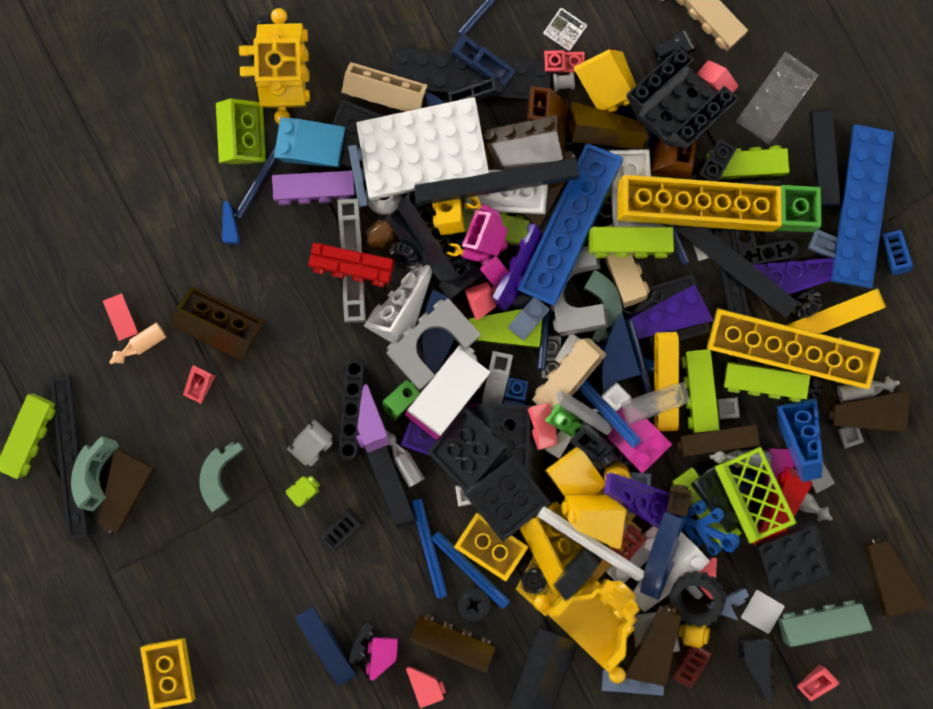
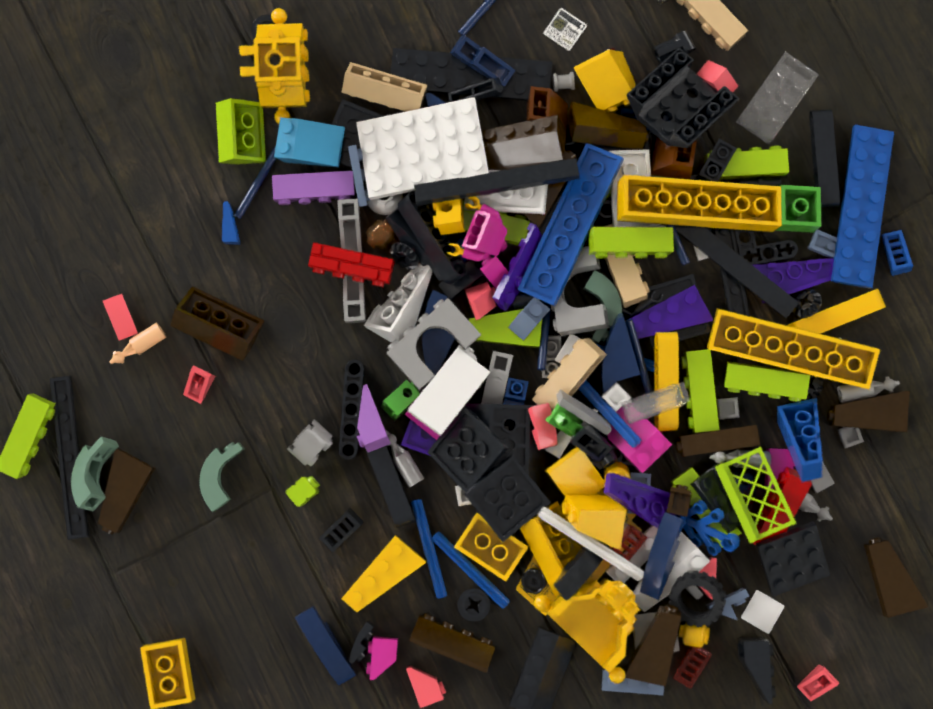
(387, 570): none -> yellow wedge
(562, 61): coral slope -> none
(824, 623): sand green slope -> none

